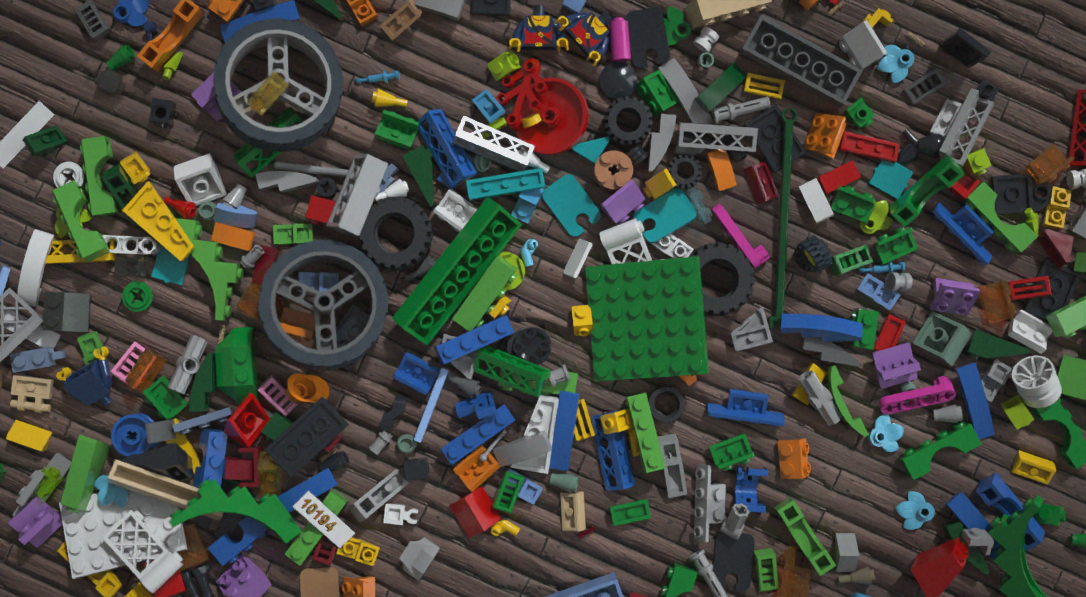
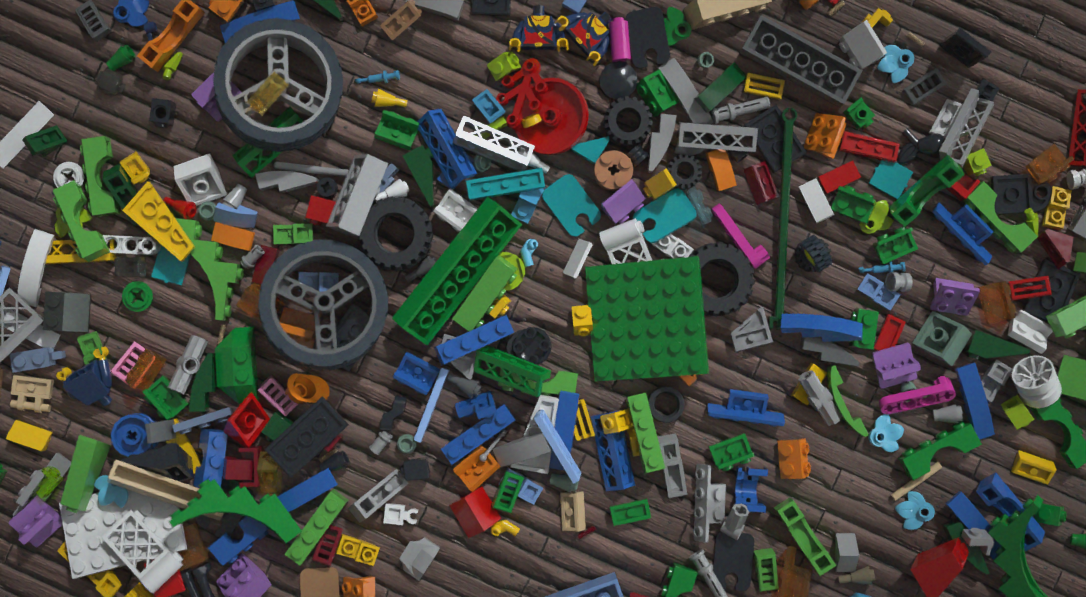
(324, 519): white sticker -> none
(558, 446): none -> light blue tile
(559, 375): light grey bush -> none
(706, 39): white wheel -> none
(839, 264): green slope -> none
(913, 483): none -> tan bar

